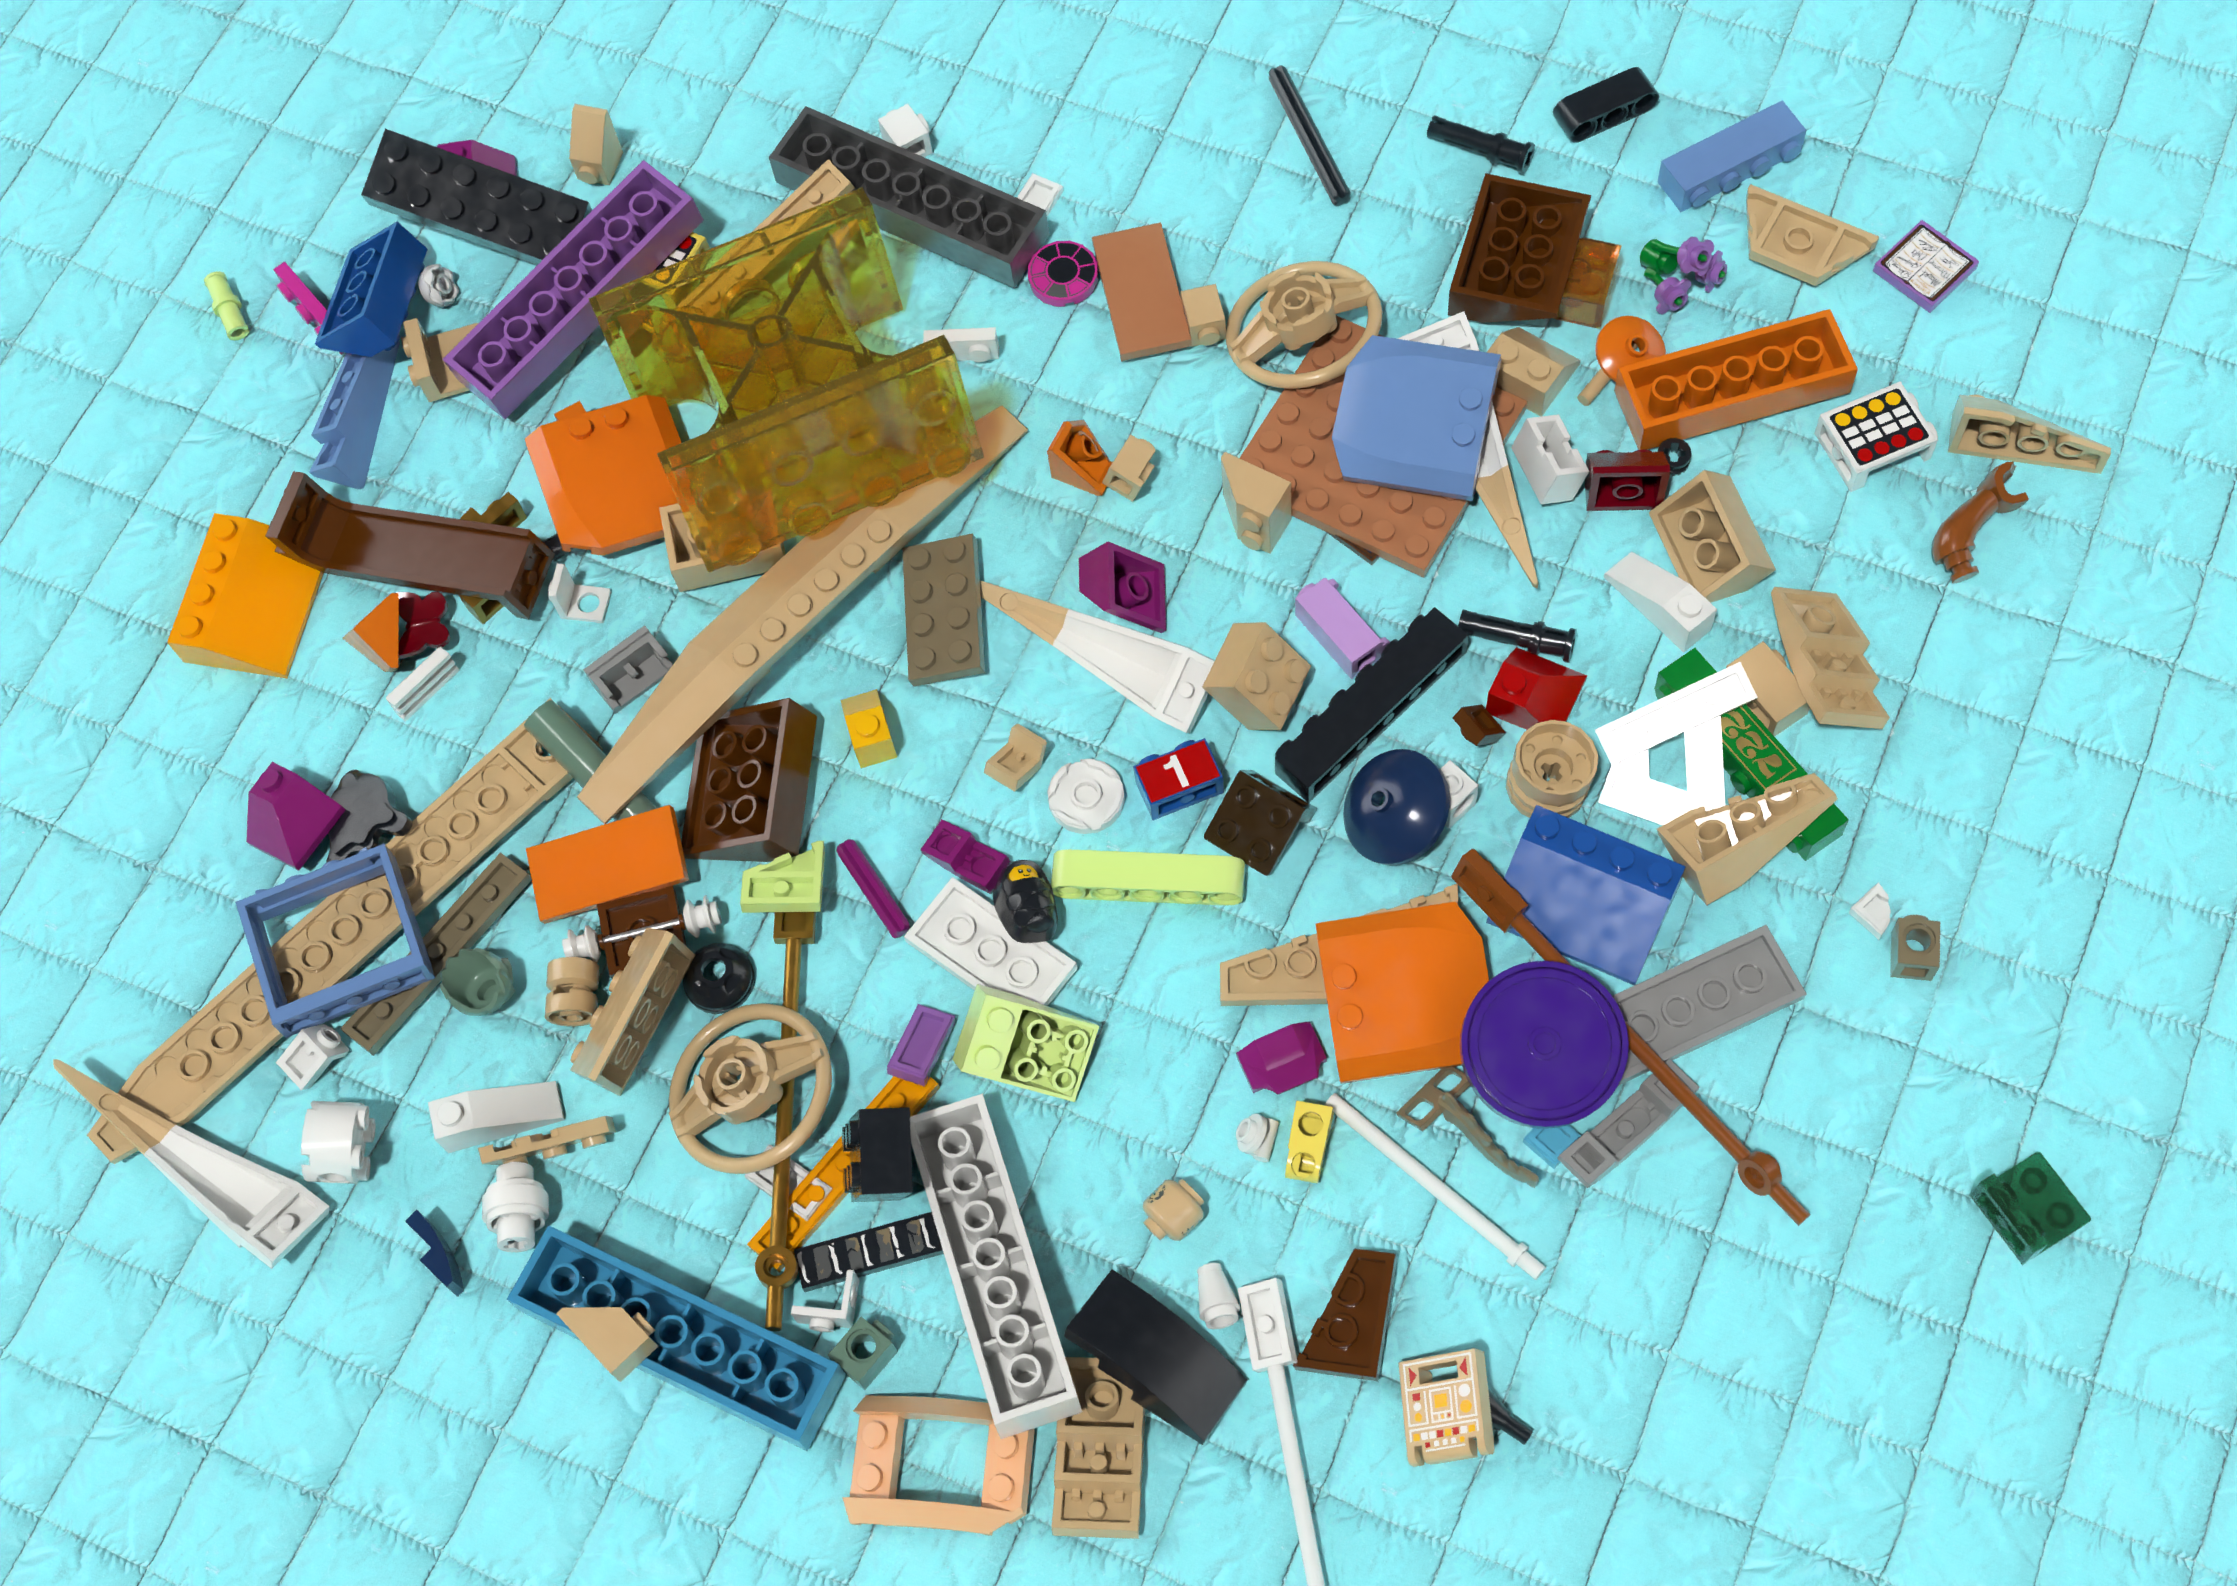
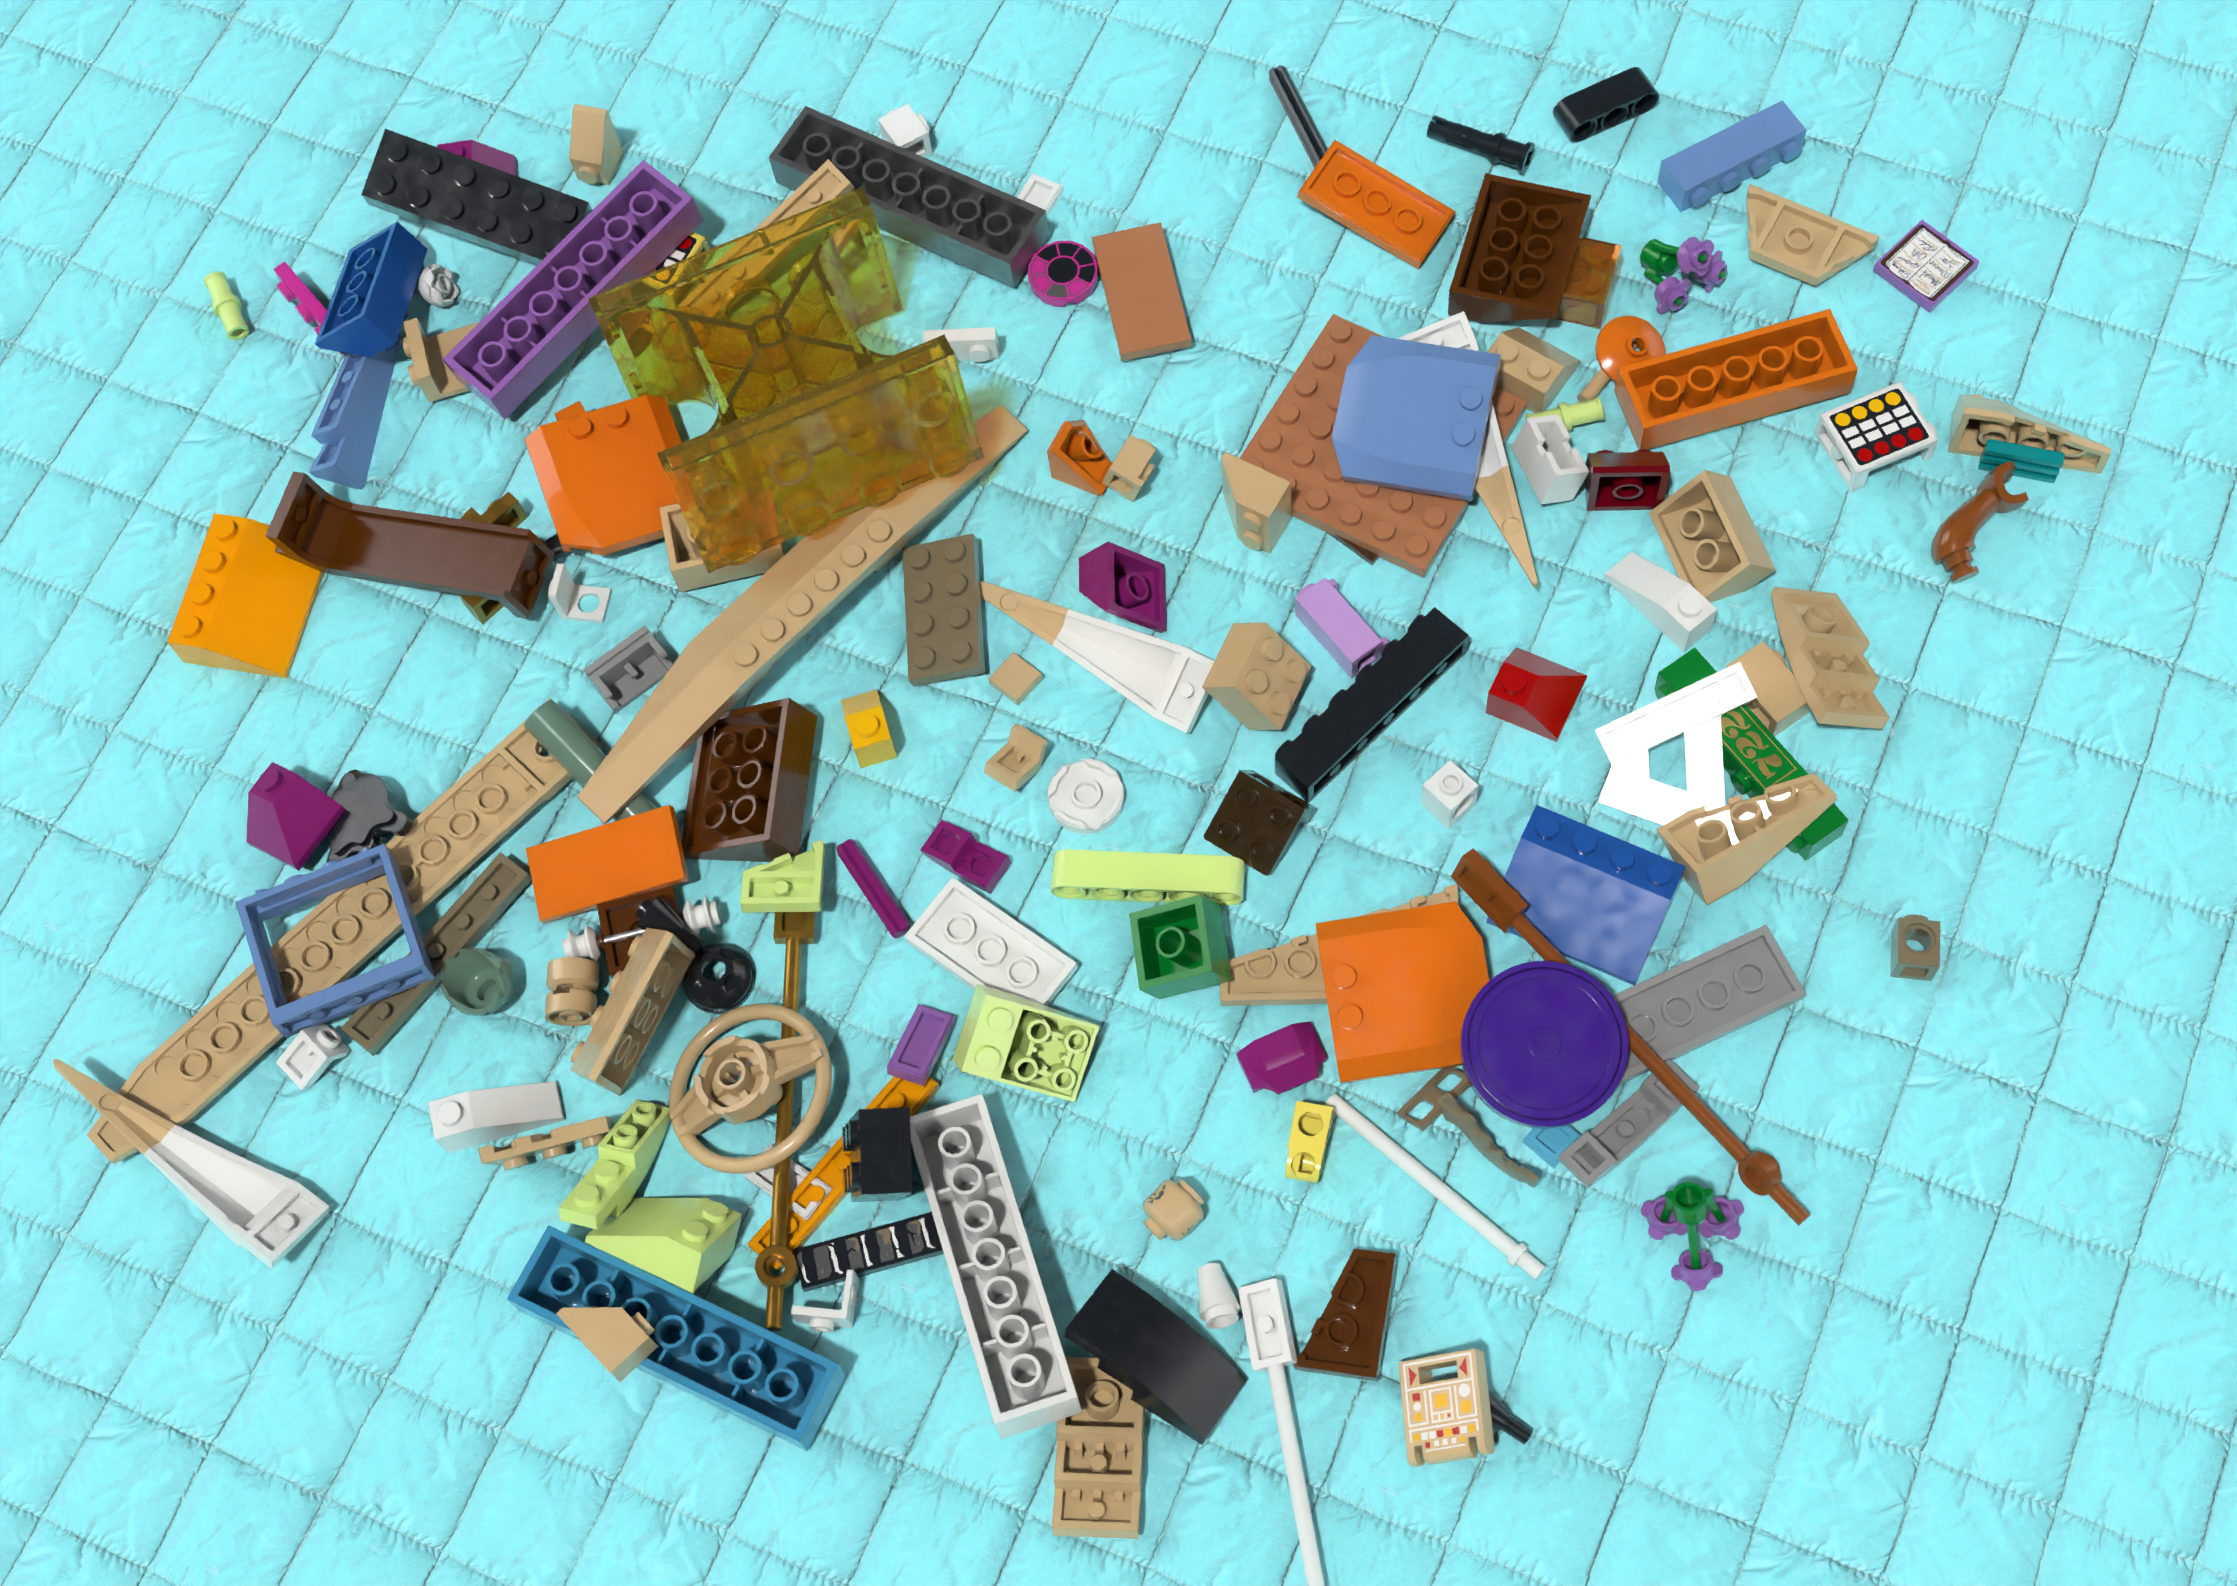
(336, 1142): white brick -> none
(378, 634): orange slope -> none
(422, 623): dark red animal -> none
(422, 683): white tile -> none
(440, 1257): dark blue slope -> none
(515, 1207): white piece -> none
(621, 1167): none -> yellowish green slope
(661, 916): none -> black cone
(671, 1238): none -> yellowish green slope
(864, 1370): sand green brick -> none
(878, 1463): light nougat wedge -> none
(1015, 678): none -> tan tile
(1025, 902): black piece -> none
(1178, 778): brick -> none
(1180, 947): none -> green brick
(1204, 315): tan brick -> none
(1257, 1136): white plate -> none
(1297, 313): tan piece -> none
(1376, 204): none -> orange tile
(1412, 809): dark blue dish -> none
(1478, 725): reddish brown plate -> none
(1534, 637): black pin -> none
(1554, 752): tan wheel -> none
(1575, 413): none -> yellowish green pin
(1681, 1213): none -> plant
(1683, 451): black bush -> none
(1873, 911): white tile -> none
(2029, 461): none -> teal tile
(2030, 1207): clear green bracket -> none

